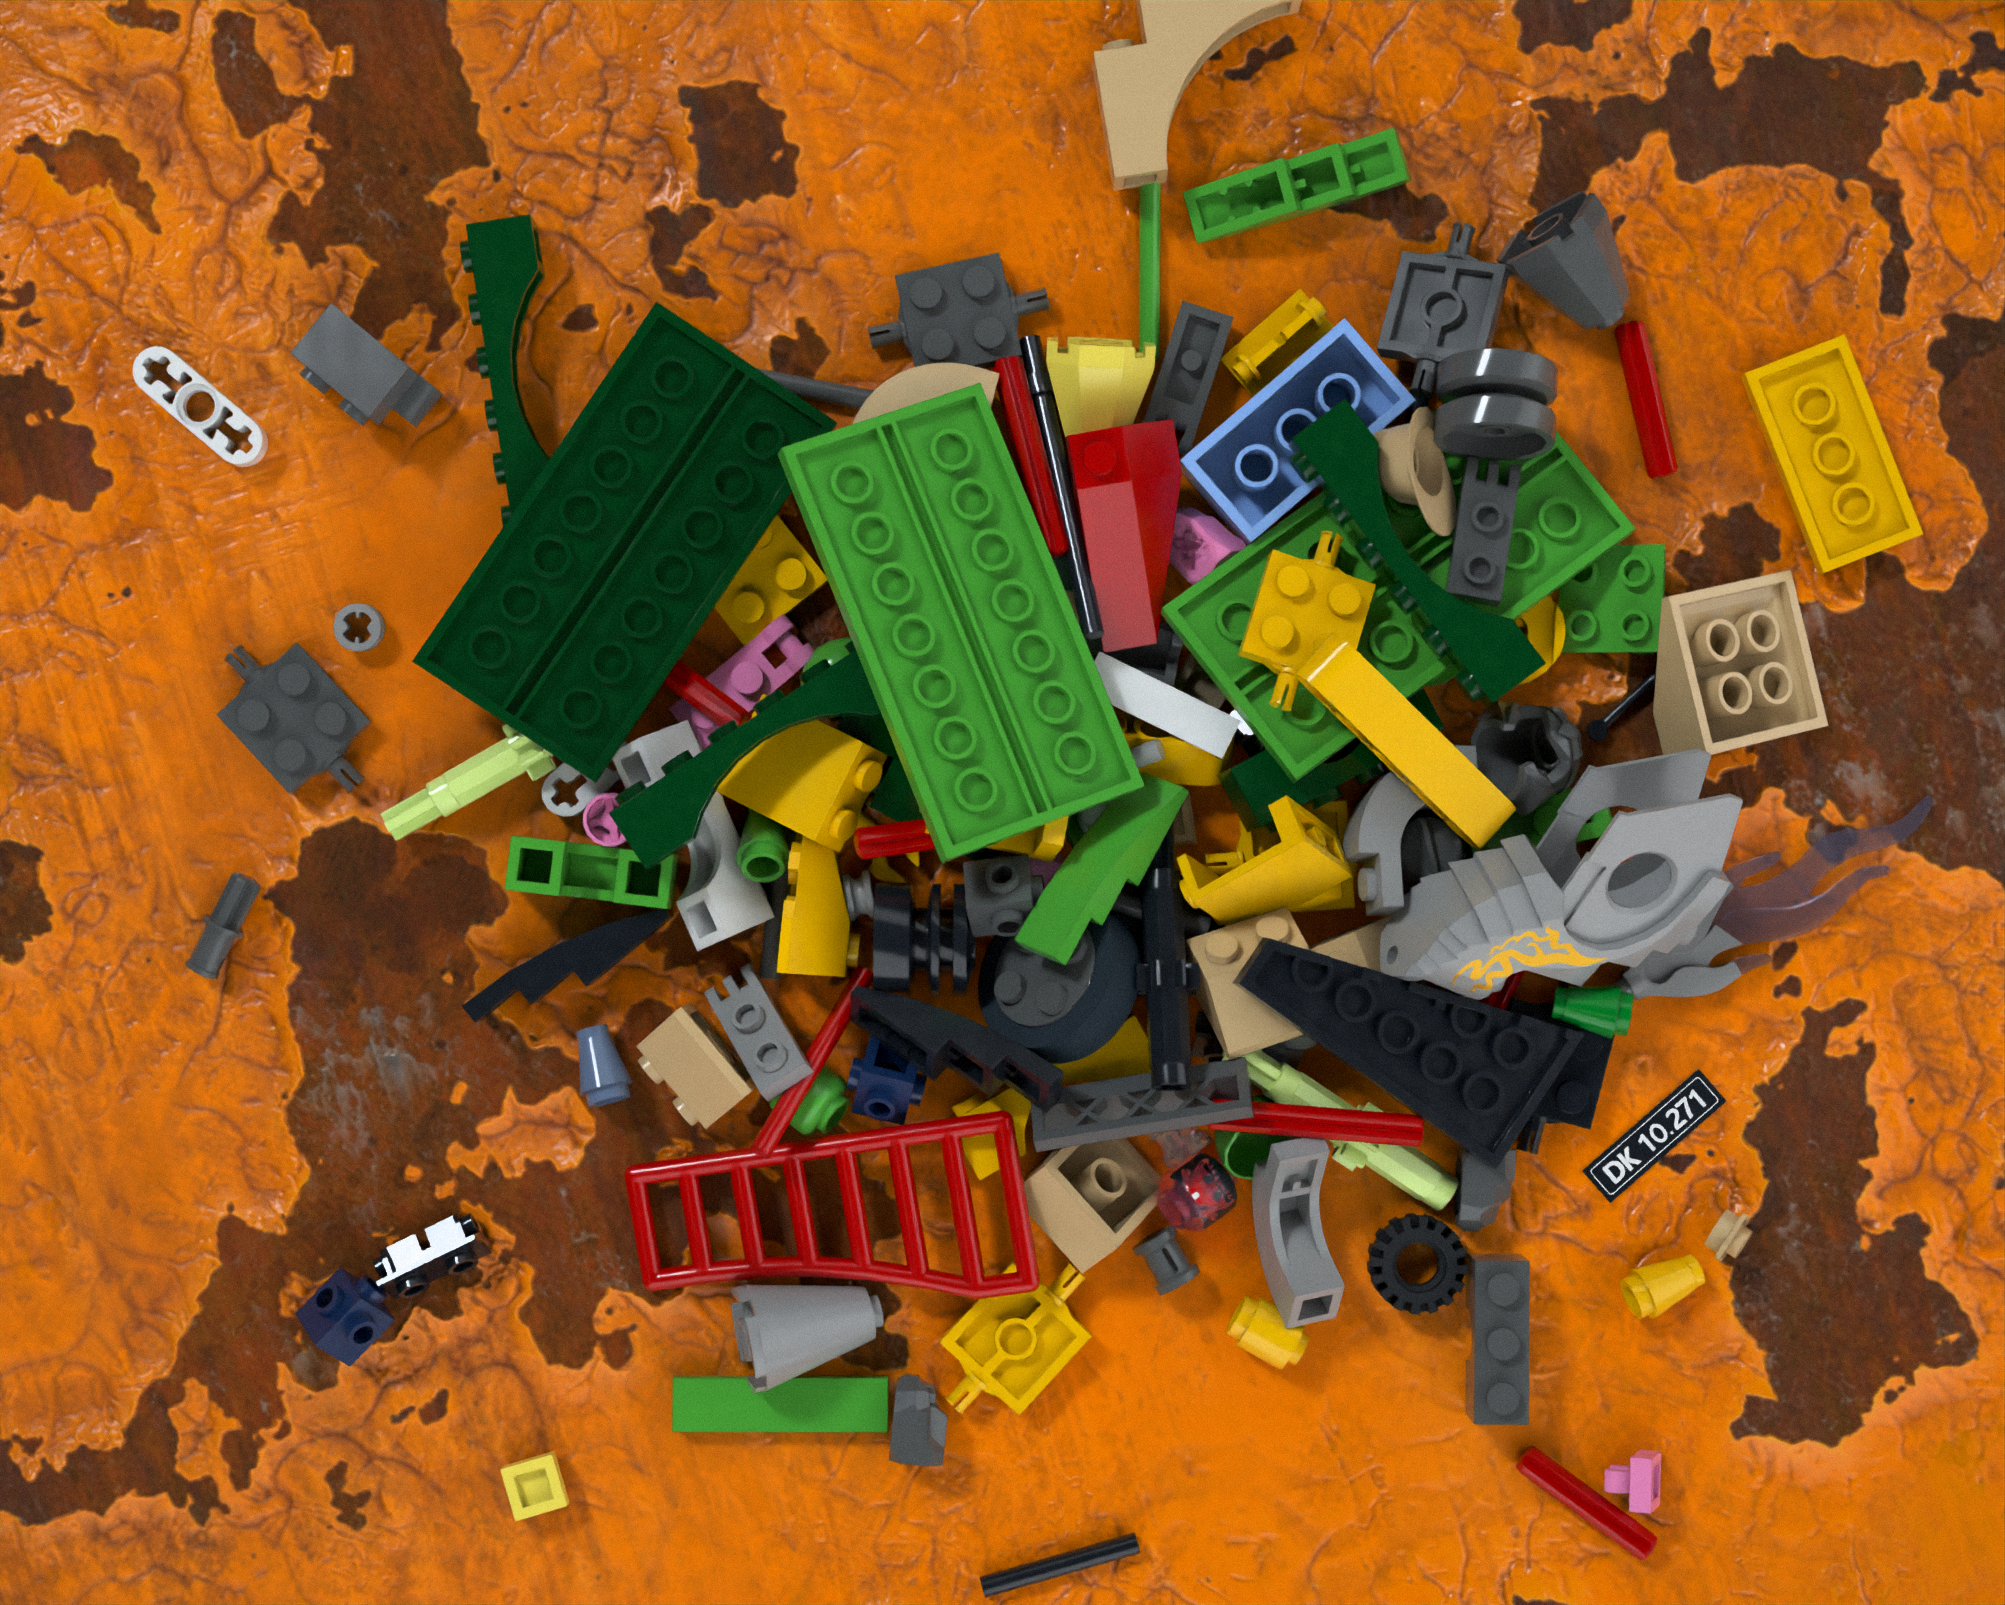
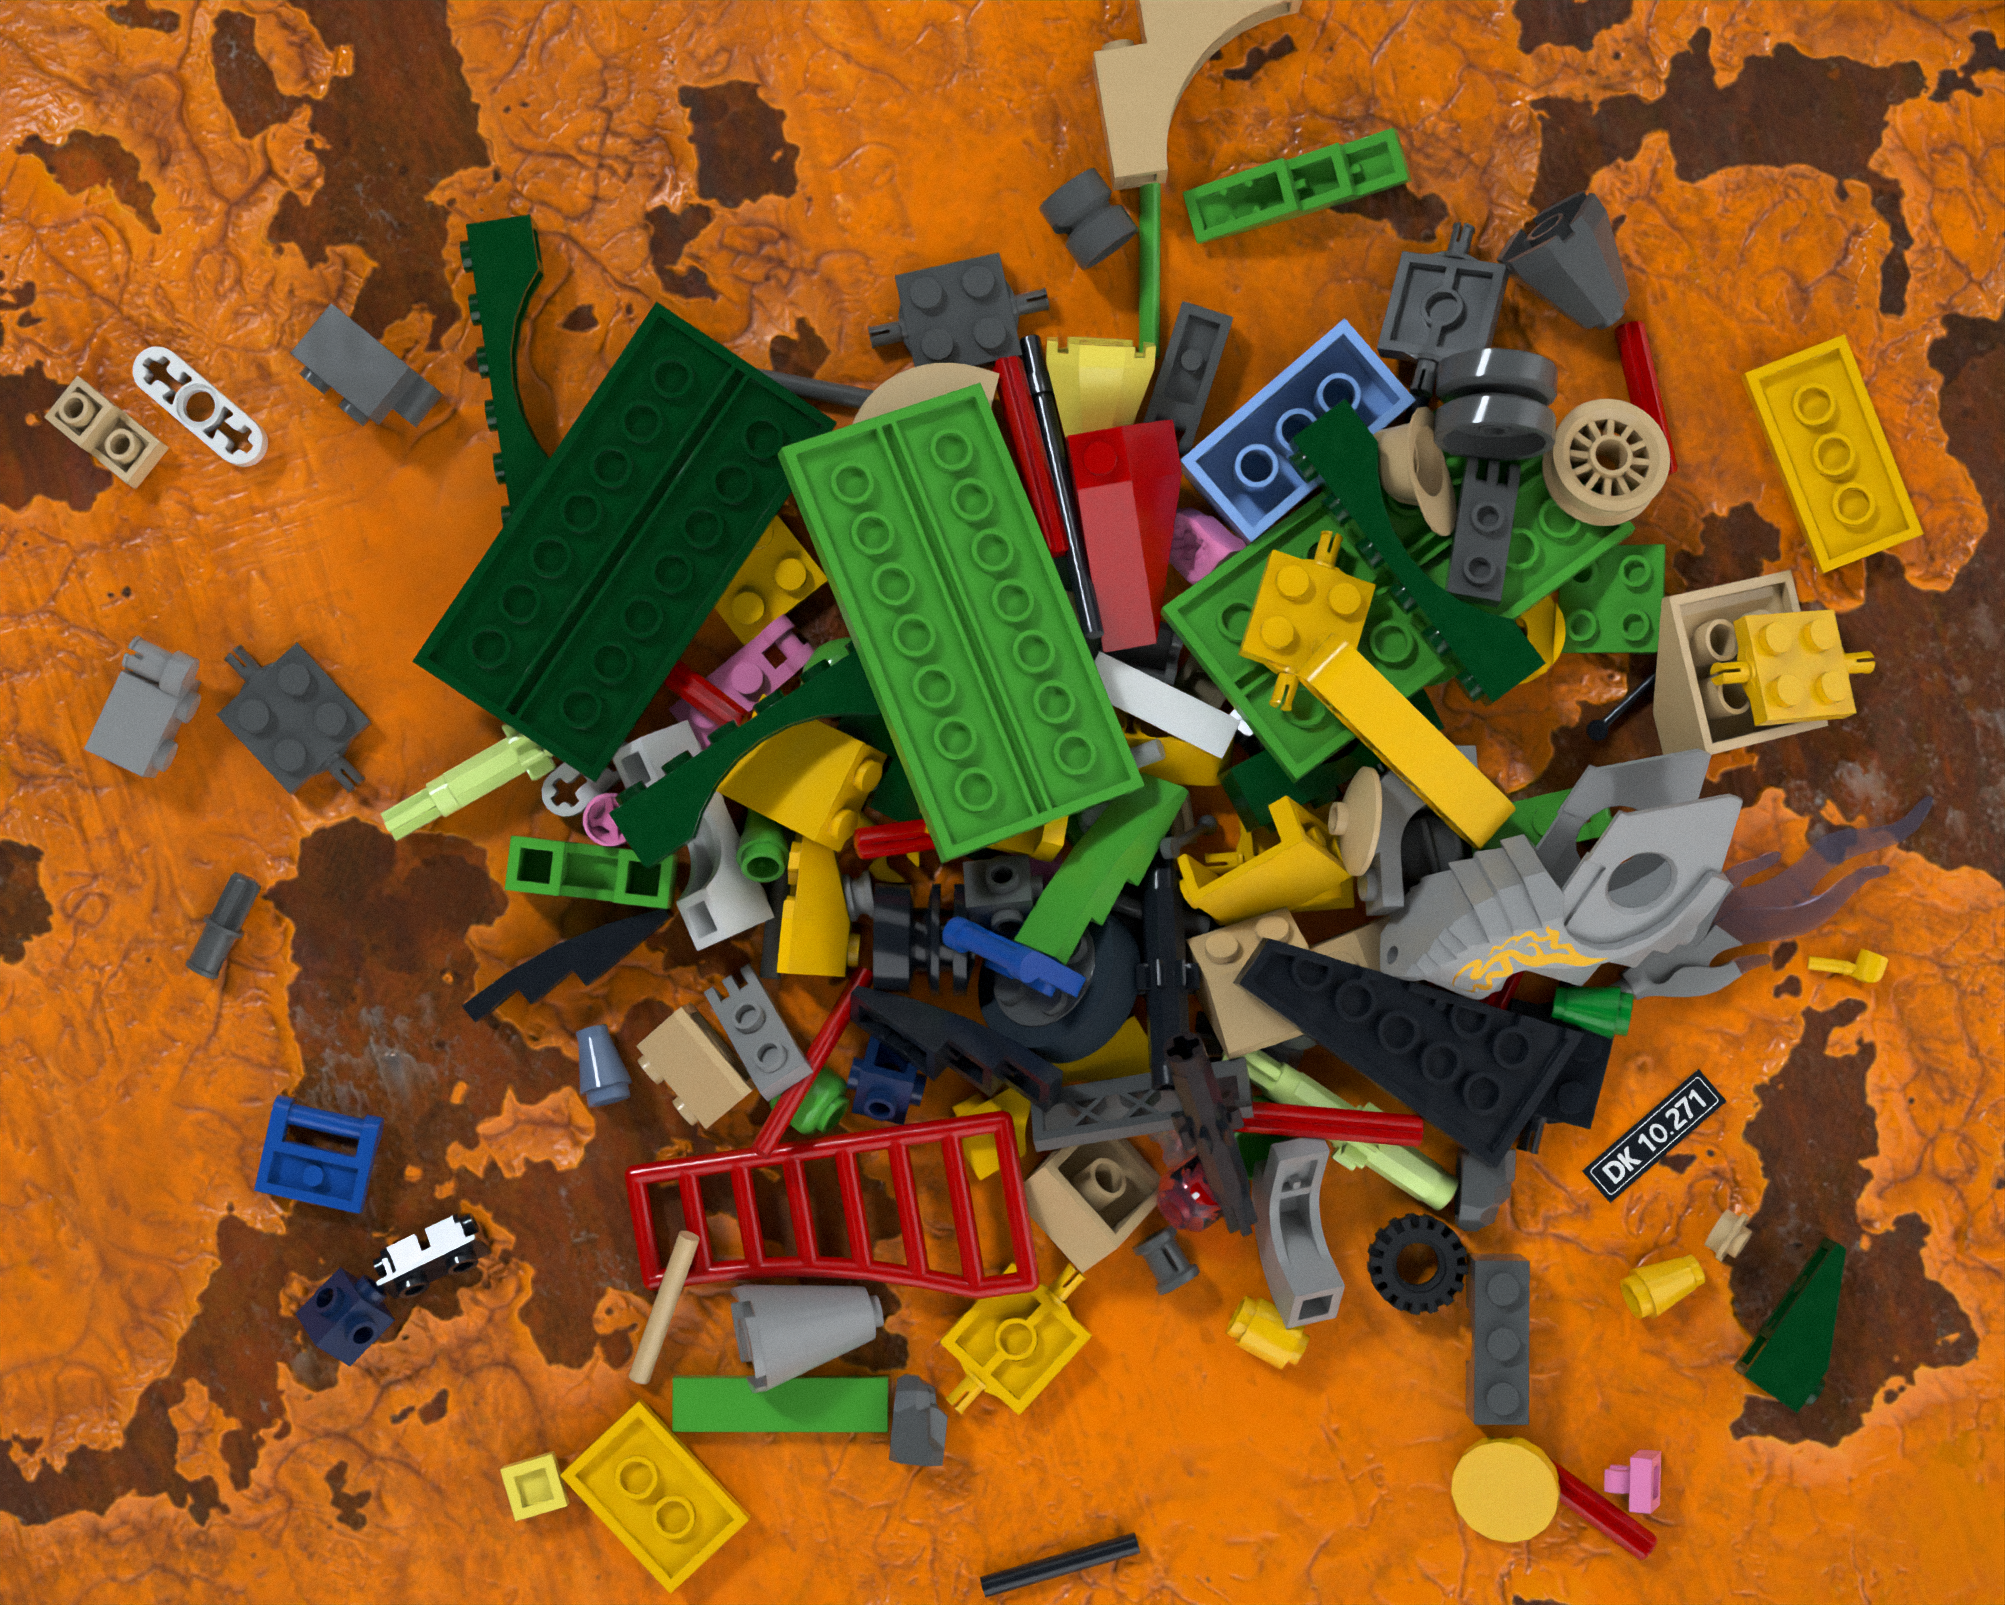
(106, 432): none -> tan slope
(147, 709): none -> light grey hinge
(315, 1172): none -> blue plate
(375, 628): light grey bush -> none
(655, 1496): none -> yellow plate
(664, 1307): none -> tan bar
(1011, 958): none -> blue plate
(1088, 219): none -> dark grey wheel
(1170, 846): none -> dark grey hinge
(1208, 1125): none -> black piece
(1277, 342): yellow hinge -> none
(1358, 821): none -> tan dish
(1506, 1488): none -> yellow tile
(1527, 752): dark grey helmet -> none
(1633, 481): none -> tan wheel
(1793, 667): none -> yellow plate
(1797, 1338): none -> dark green slope
(1867, 968): none -> yellow hand

